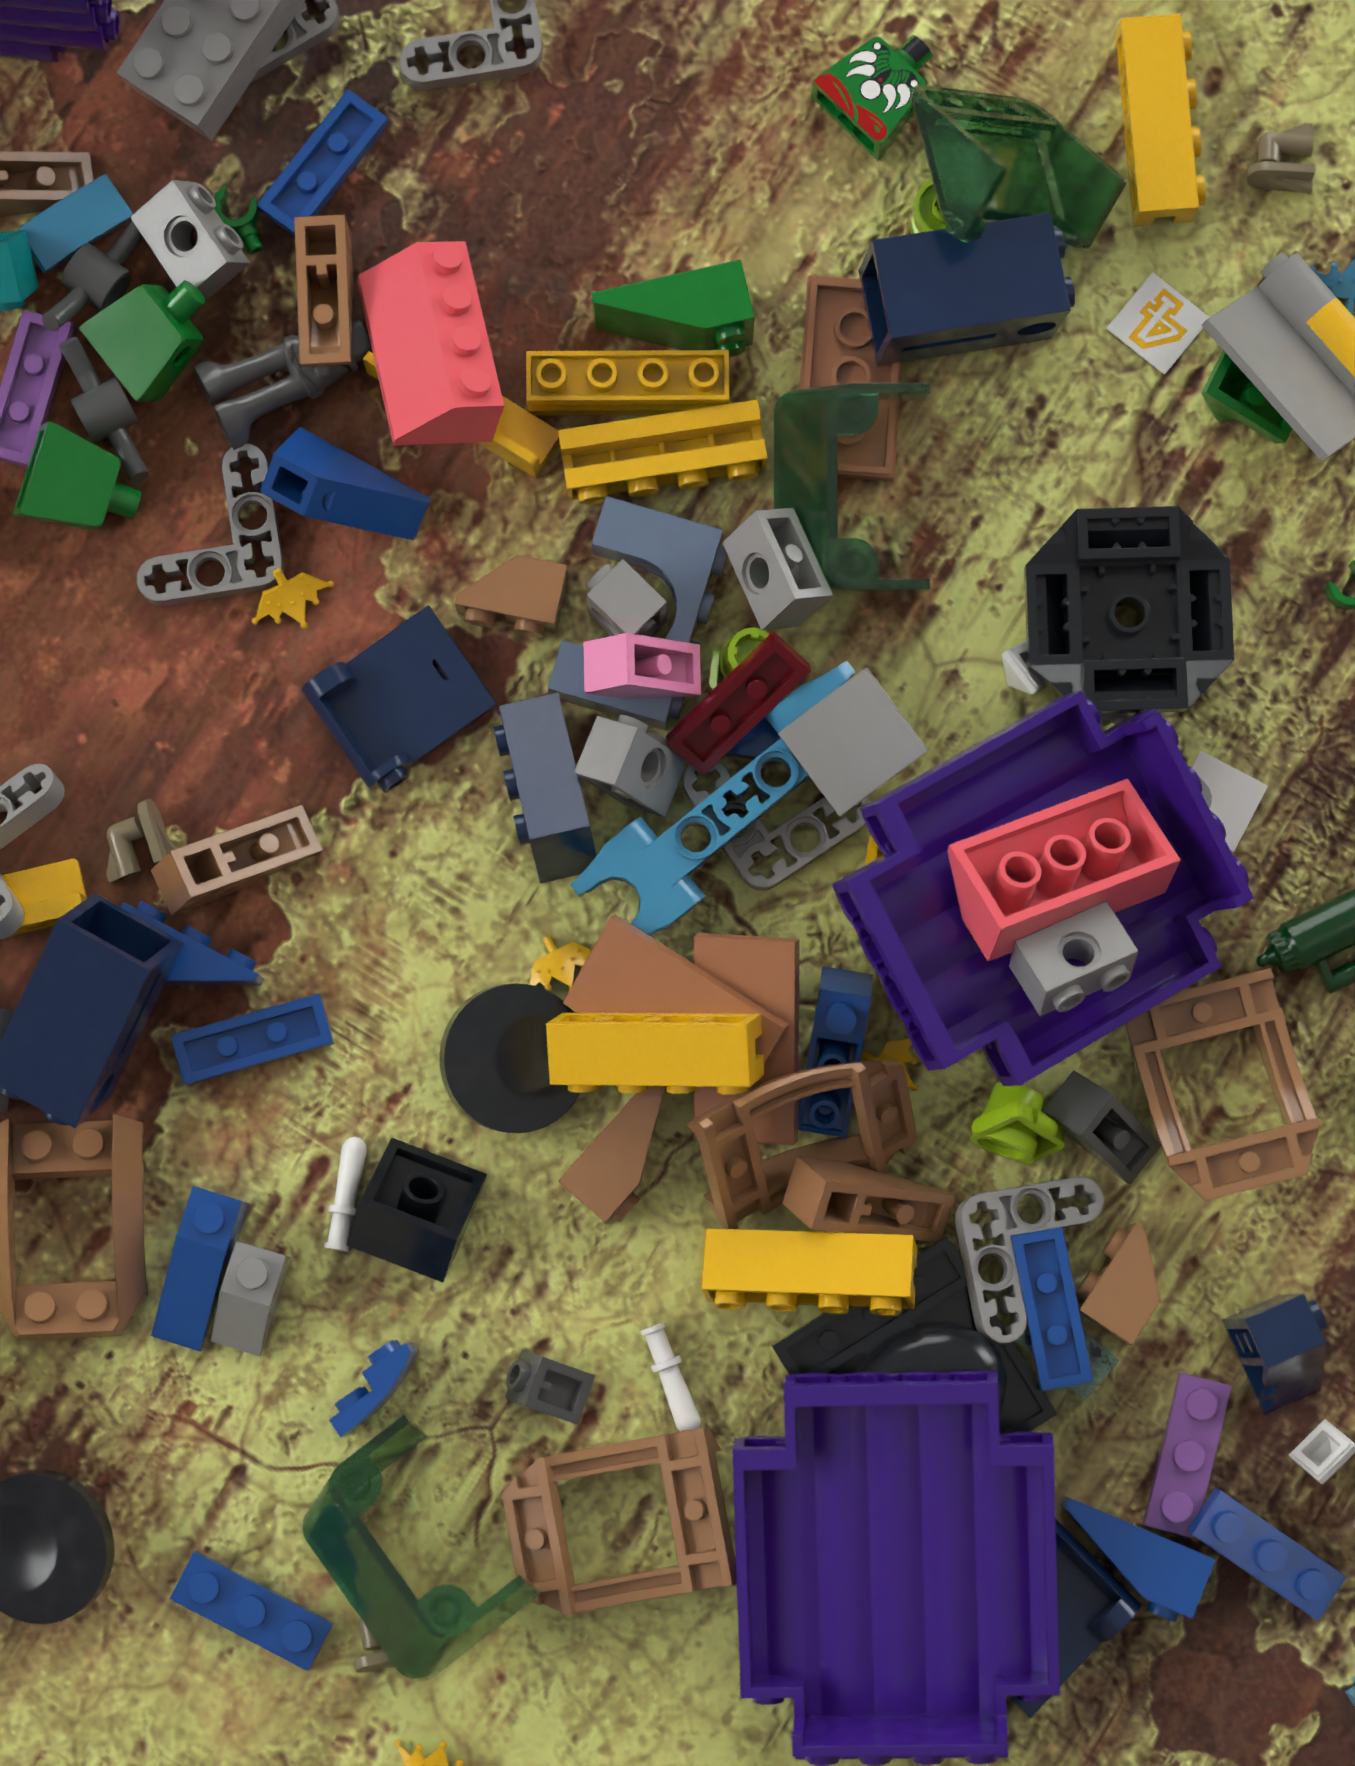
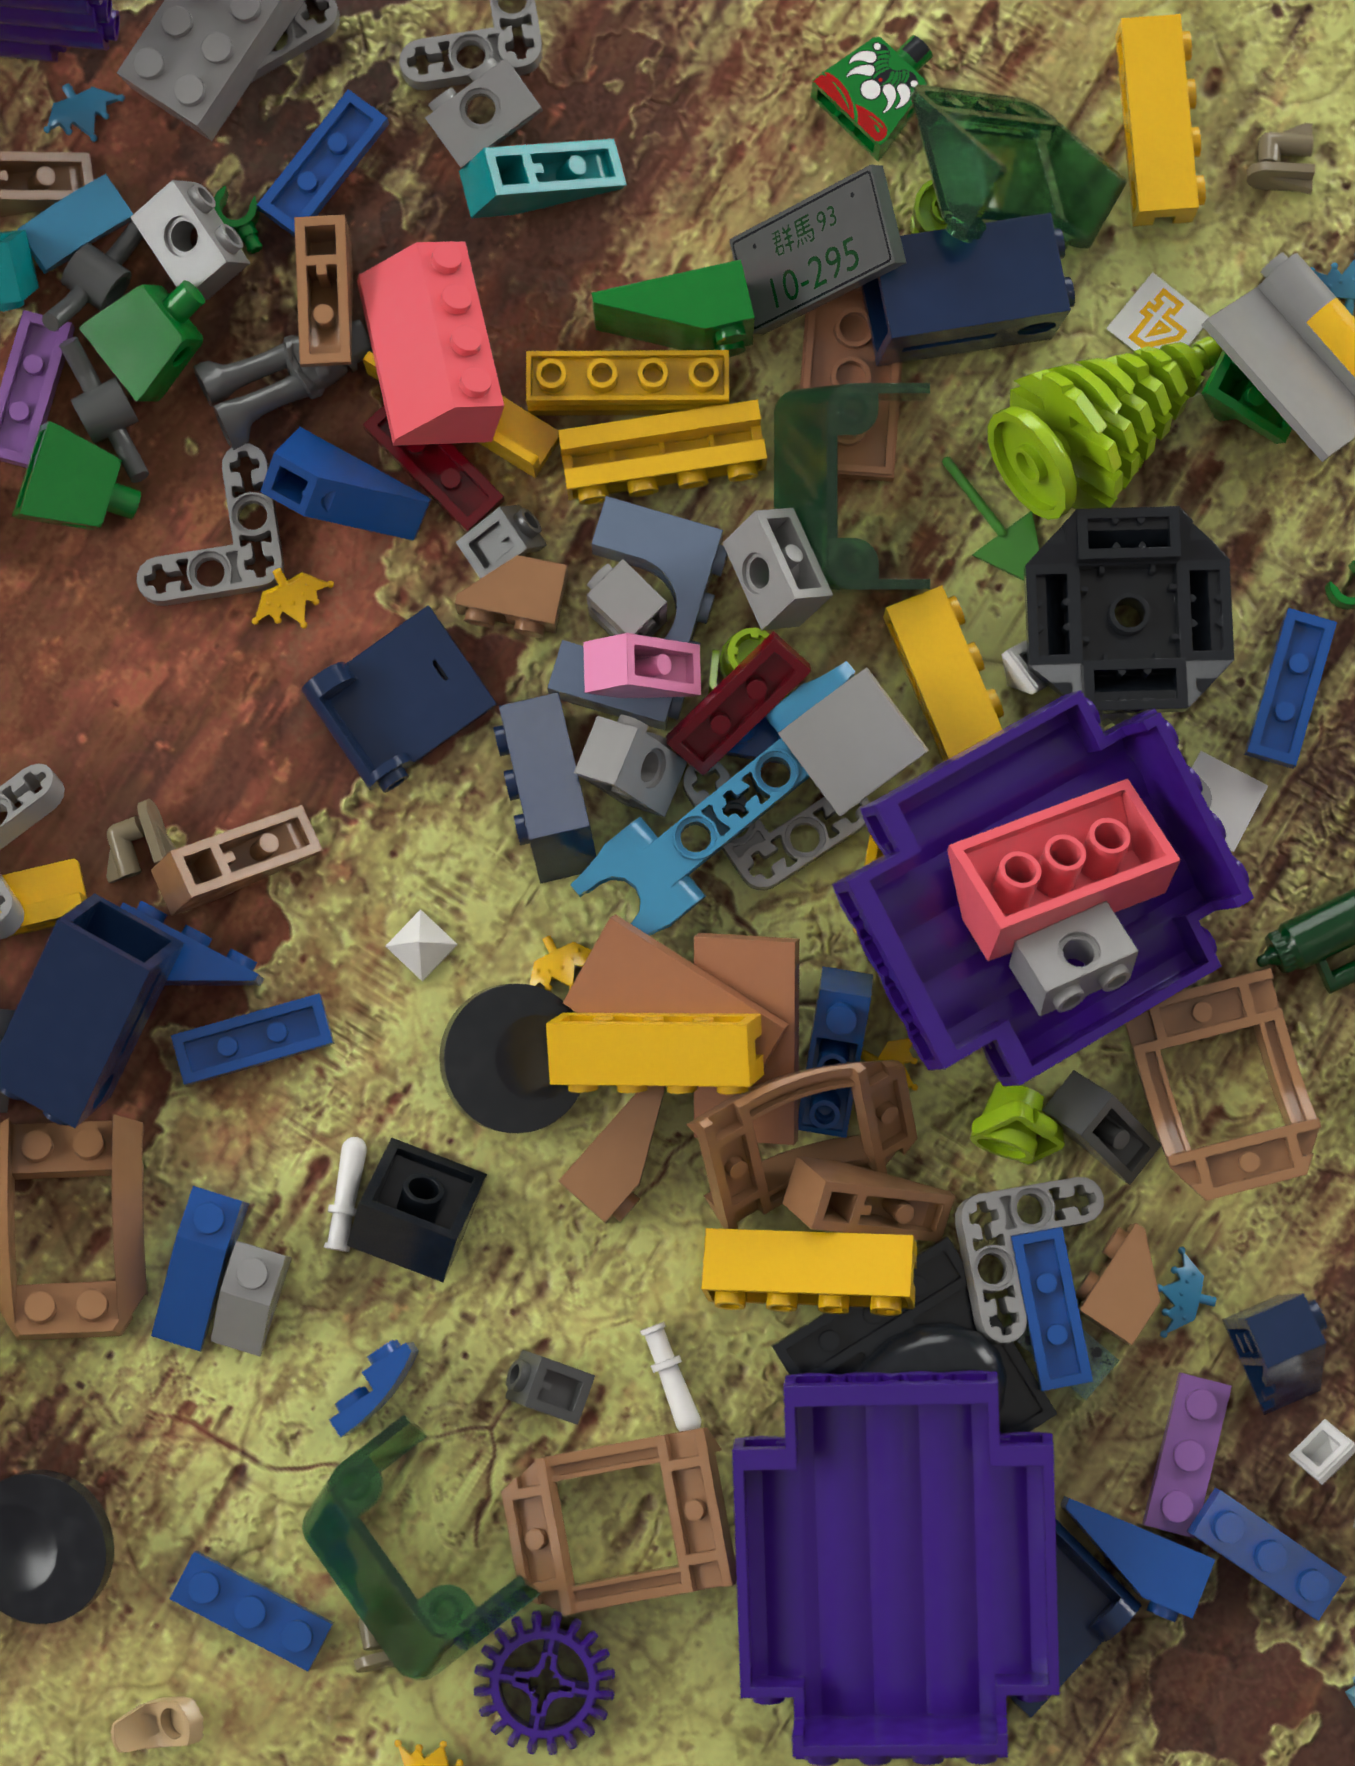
(81, 110): none -> dark azure piece
(159, 1724): none -> tan hair
(421, 945): none -> white slope
(442, 473): none -> dark red plate
(500, 538): none -> bracket
(512, 103): none -> light grey brick
(536, 1727): none -> dark purple gear
(539, 176): none -> teal slope
(820, 248): none -> dark grey tile
(944, 670): none -> yellow brick
(1013, 545): none -> bright green piece
(1088, 428): none -> lime plant
(1184, 1294): none -> dark azure piece
(1290, 688): none -> blue plate

